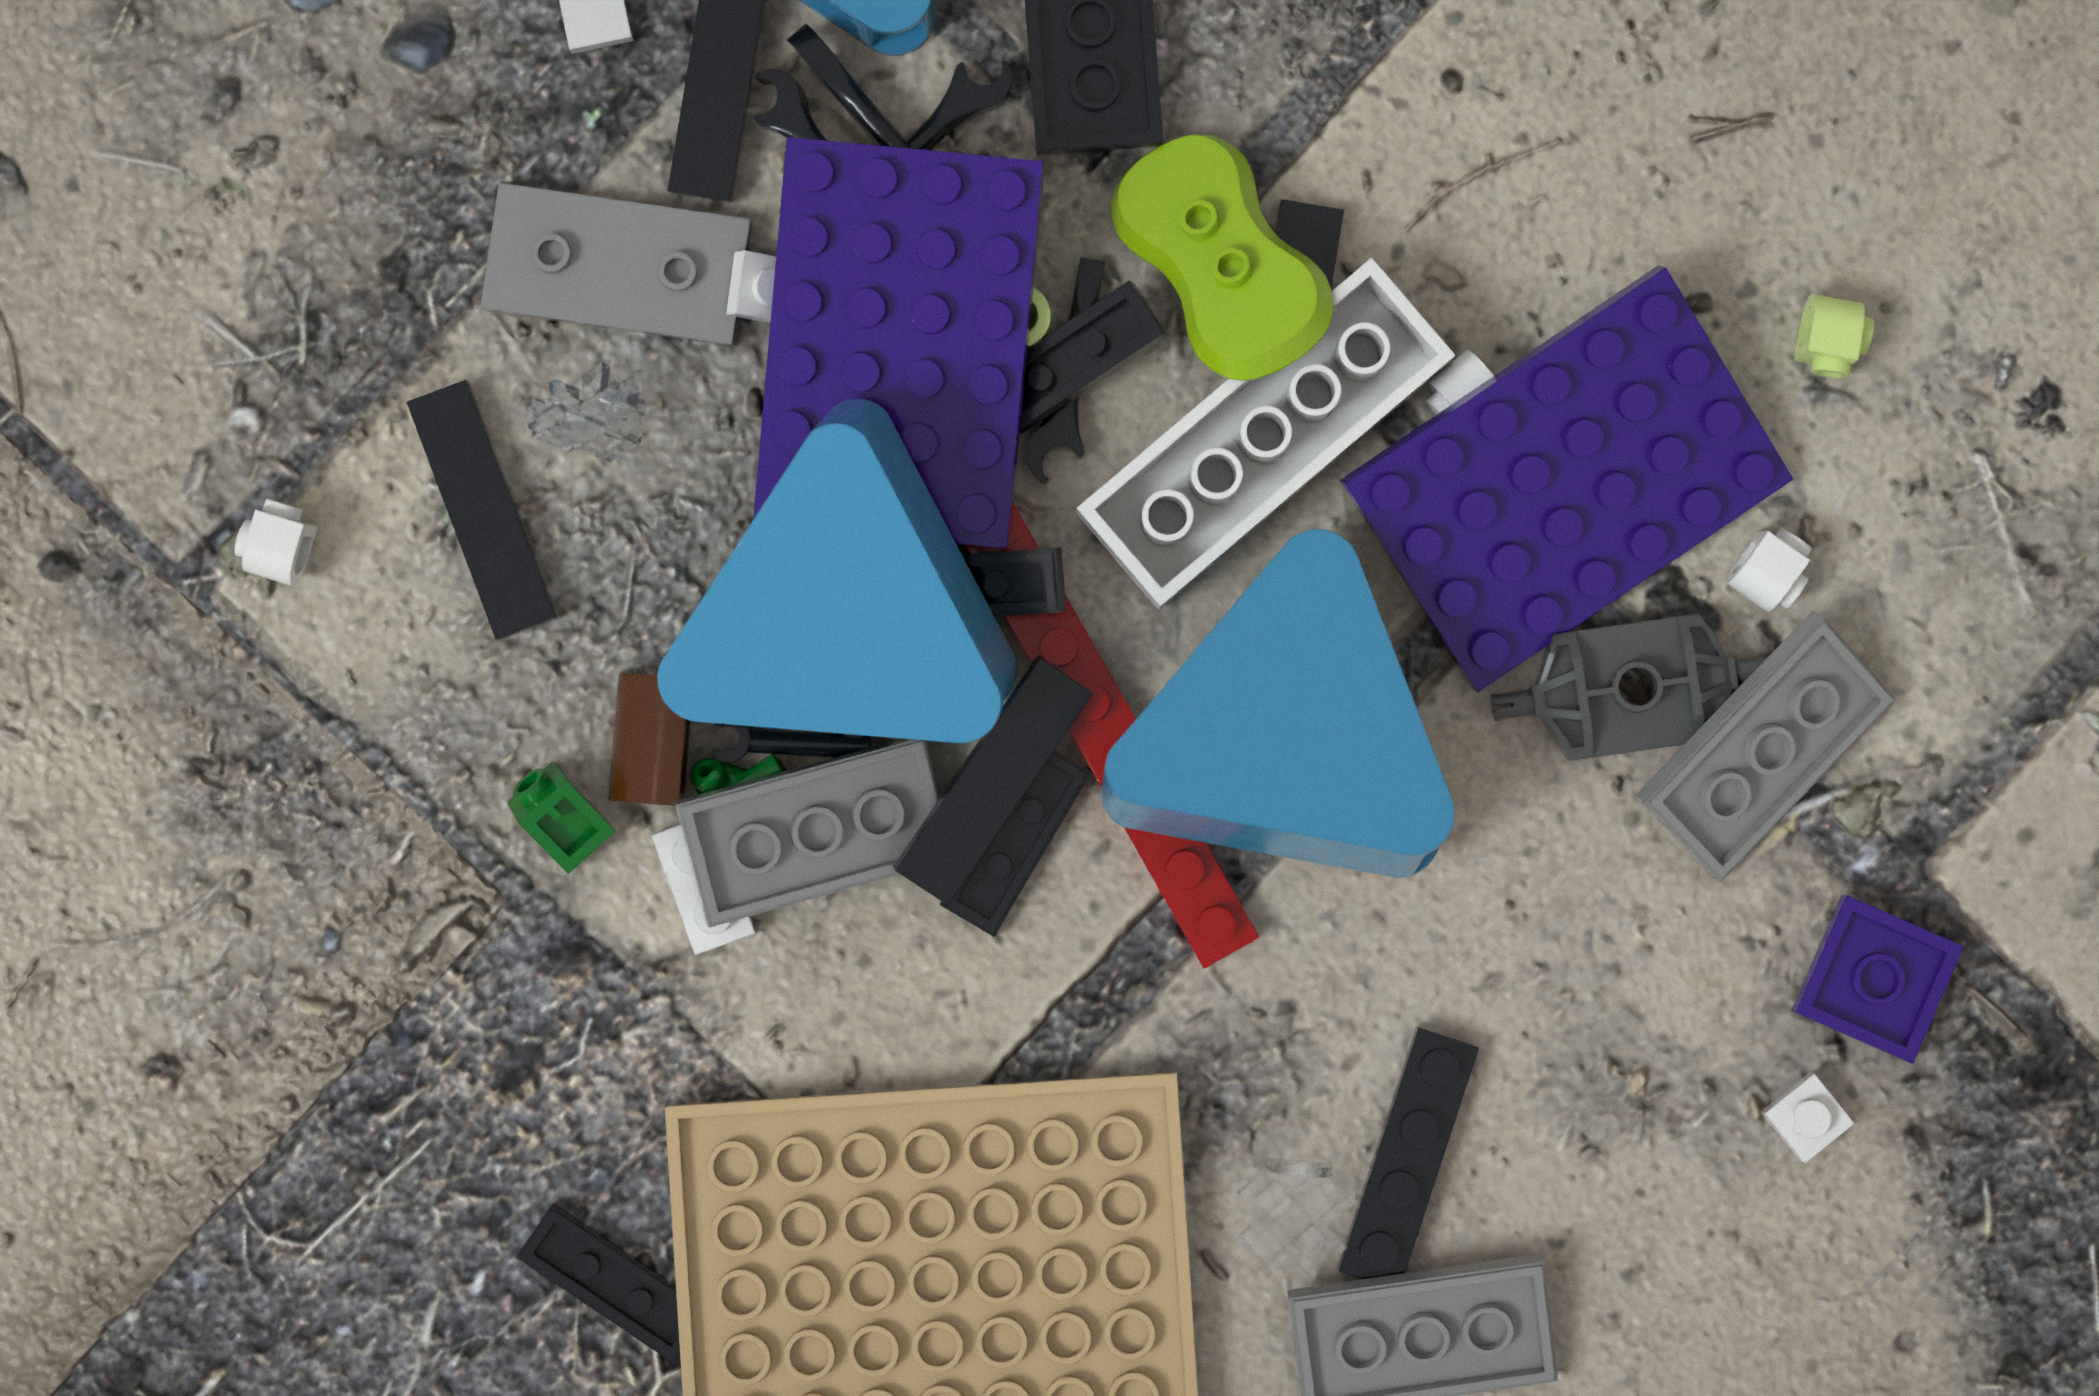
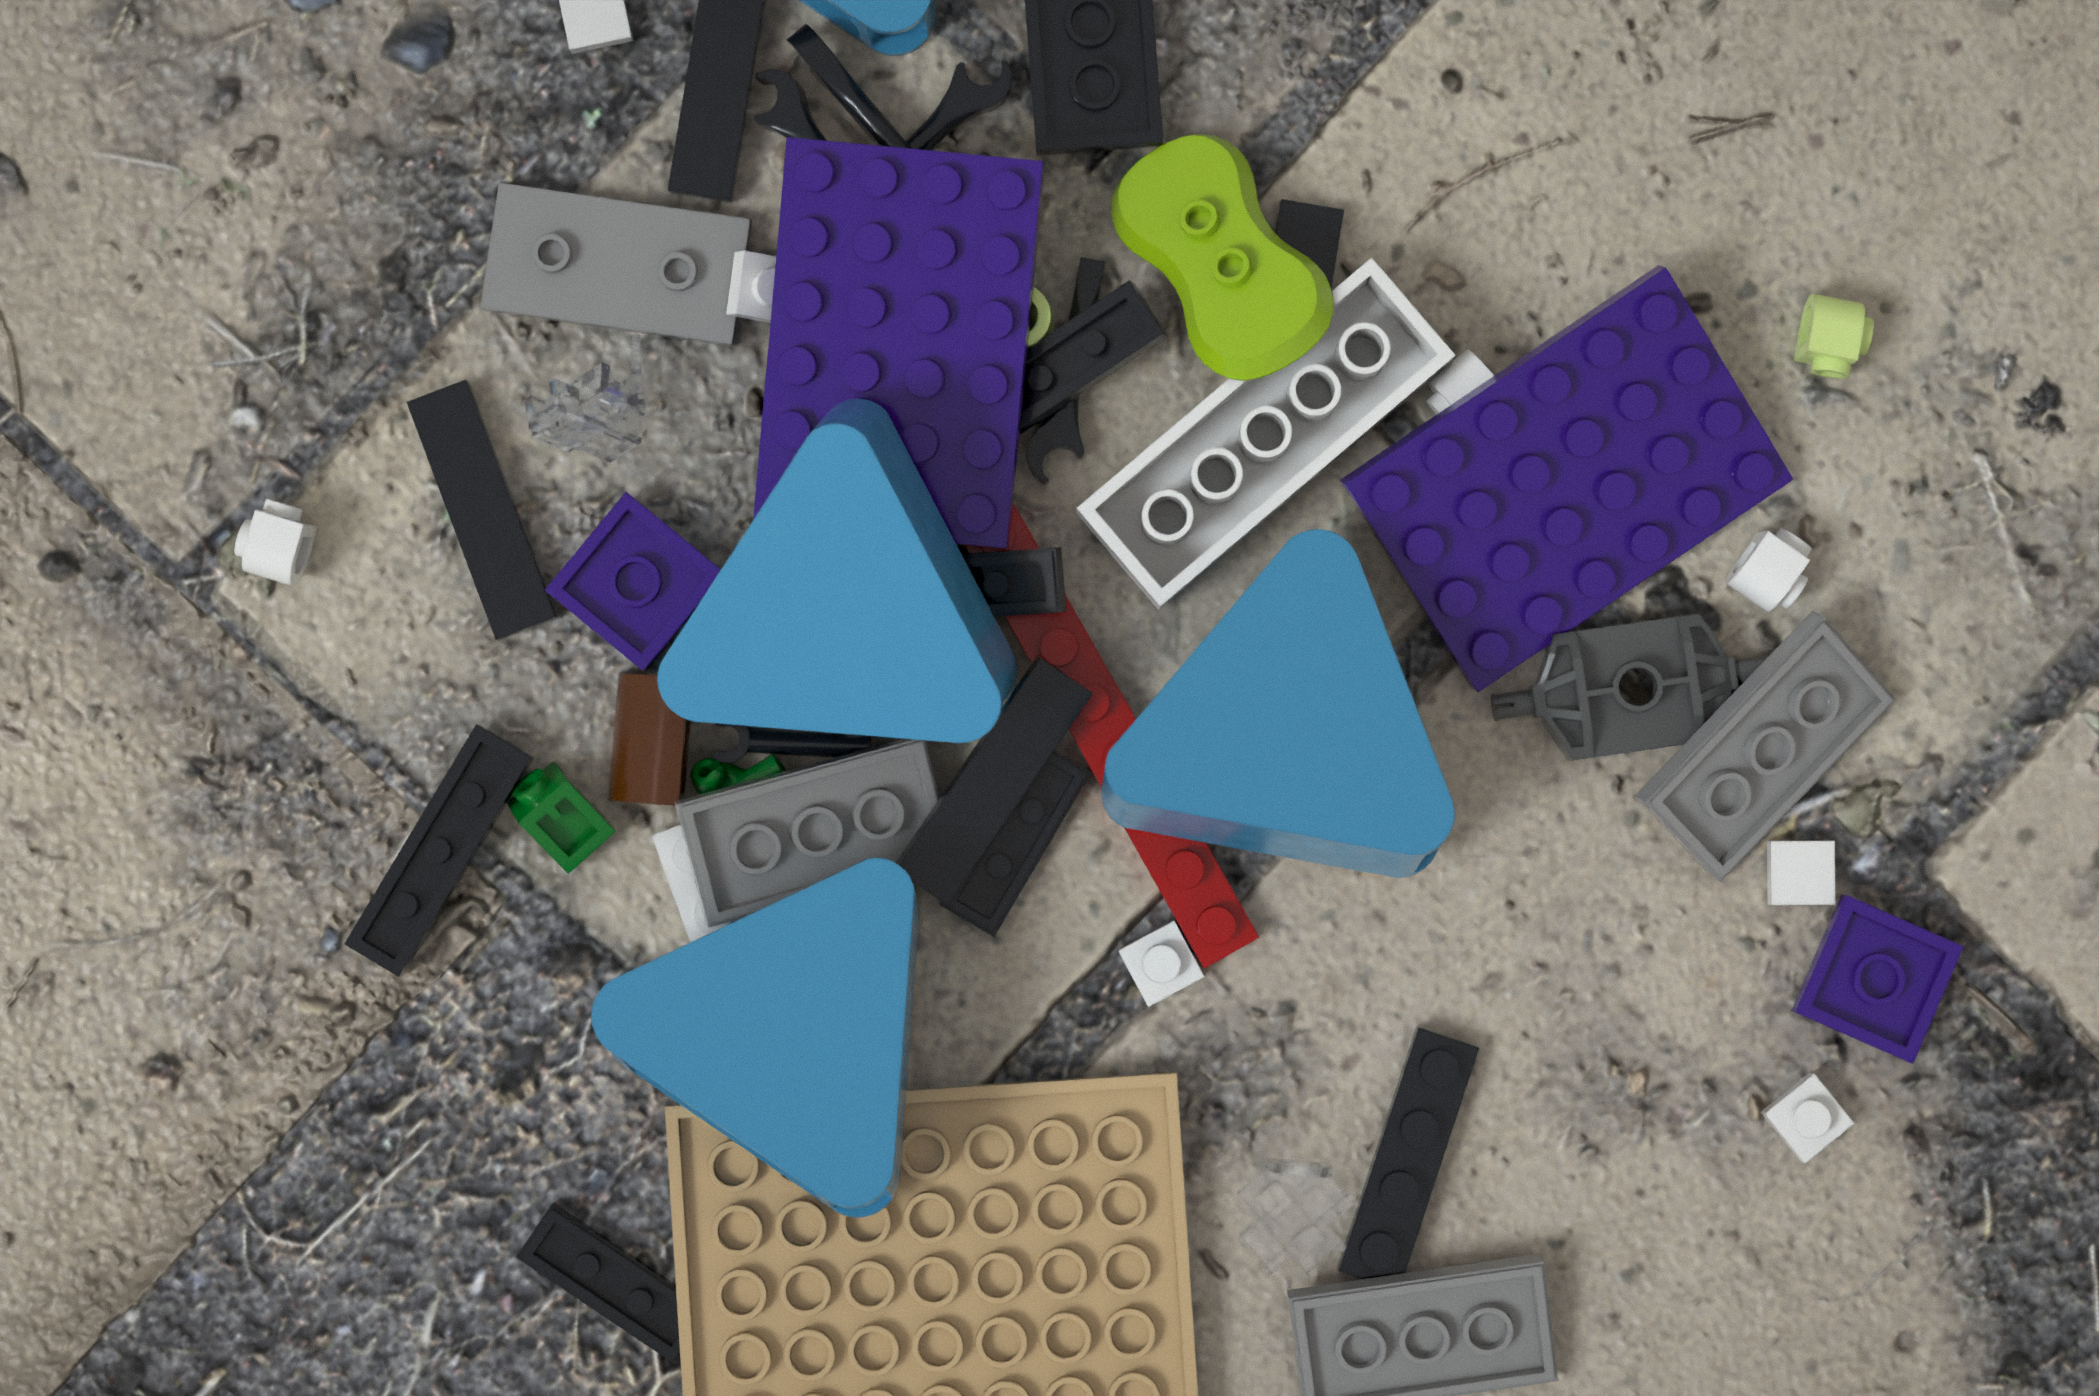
(439, 850): none -> black plate
(634, 581): none -> dark purple plate
(788, 1031): none -> dark azure brick
(1161, 963): none -> white plate
(1801, 872): none -> white tile

